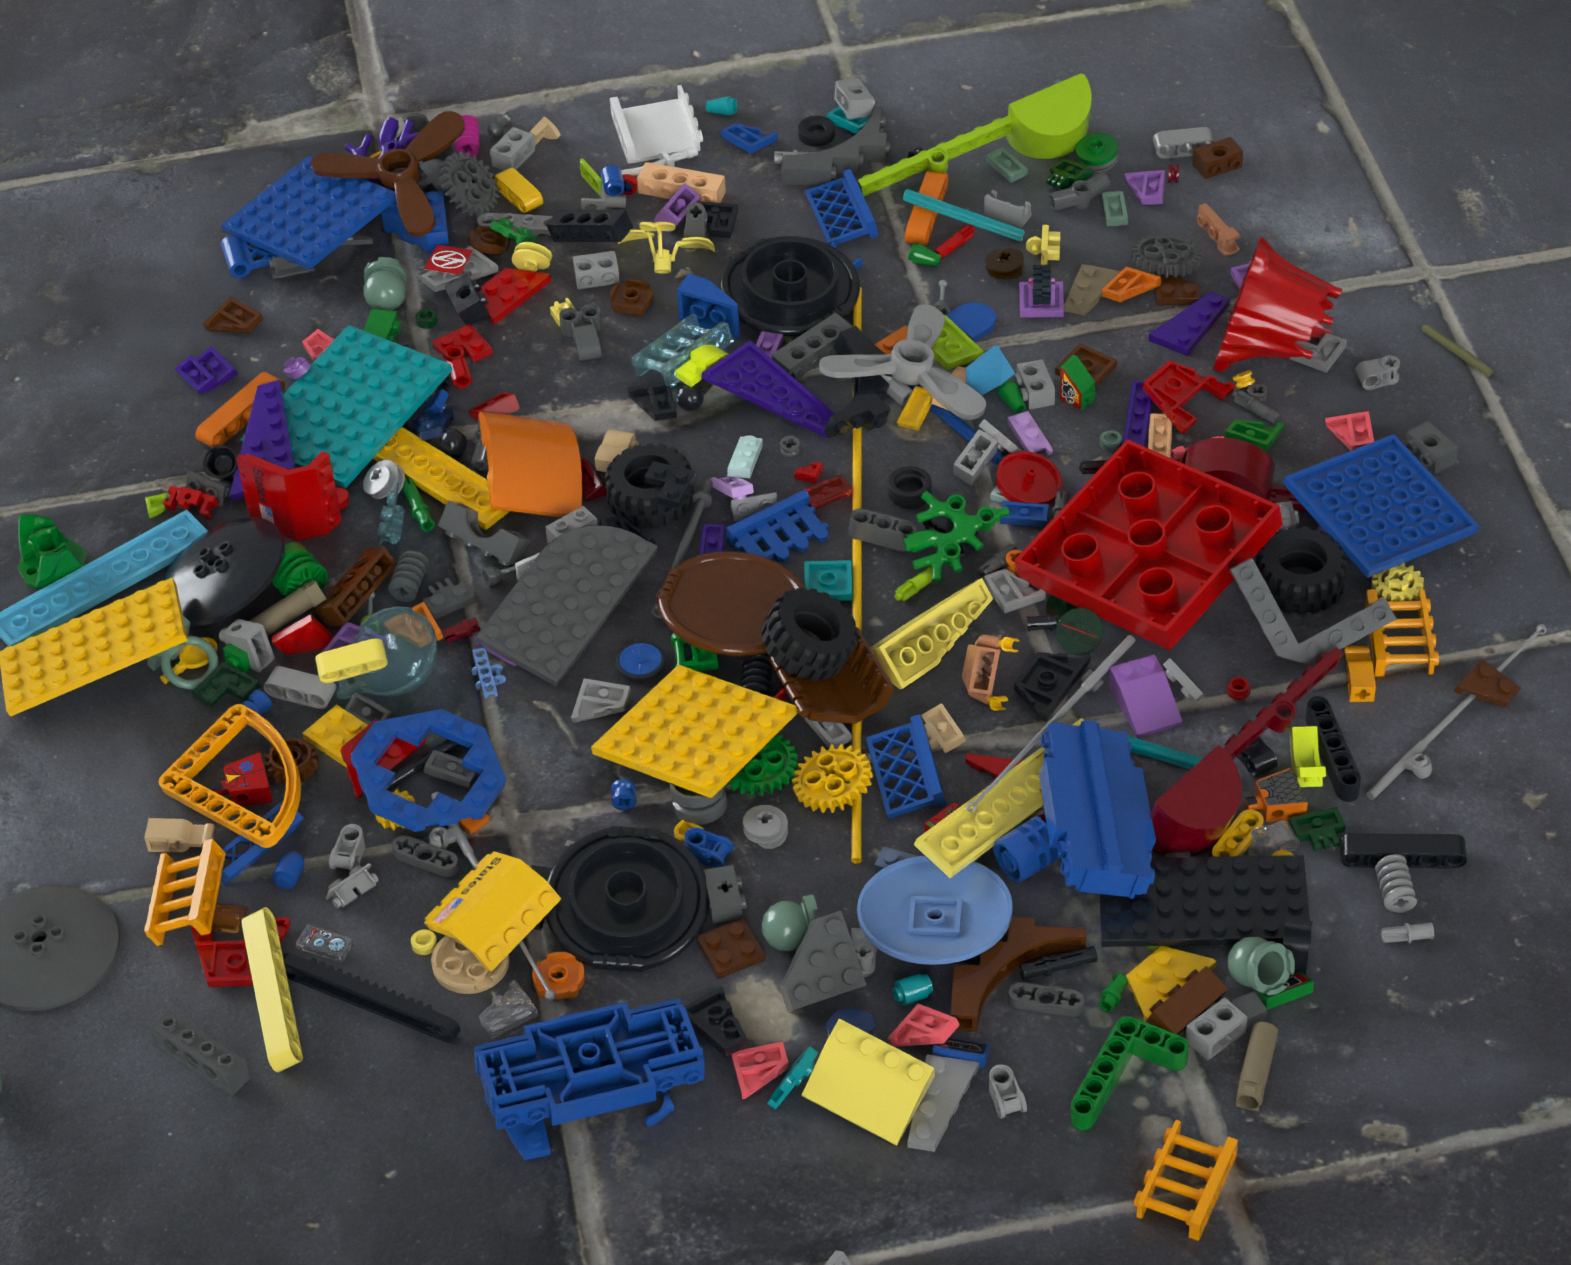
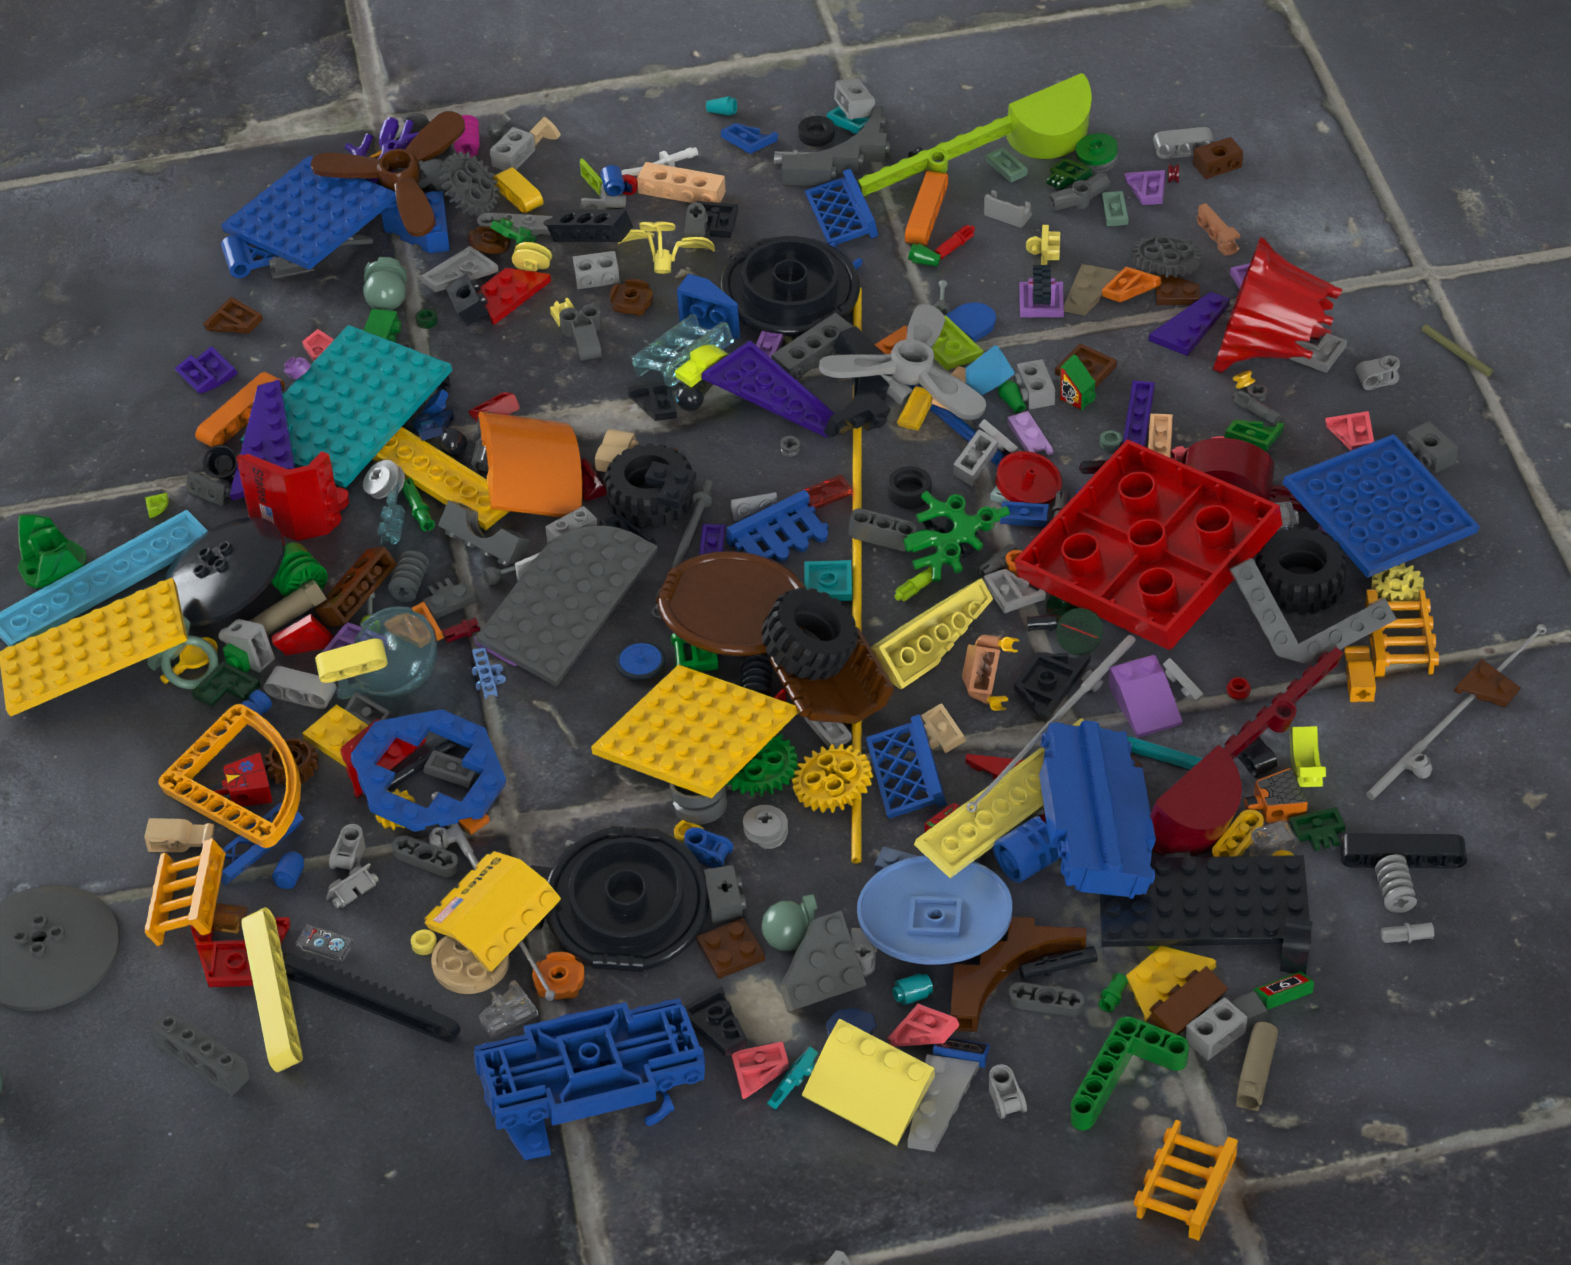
(187, 497): red piece -> none
(448, 259): red sticker -> none
(455, 356): red piece -> none
(472, 342): red plate -> none
(599, 700): light grey wing -> none
(623, 794): blue wheel -> none
(656, 128): white panel -> none
(677, 206): medium lavender brick -> none
(733, 486): lavender hinge -> none
(745, 457): light aqua plate -> none
(809, 473): red tile -> none
(963, 215): teal axle -> none
(1005, 264): dark brown piece -> none
(1176, 385): red wing -> none
(1261, 964): sand green tile -> none
(1334, 749): black beam -> none

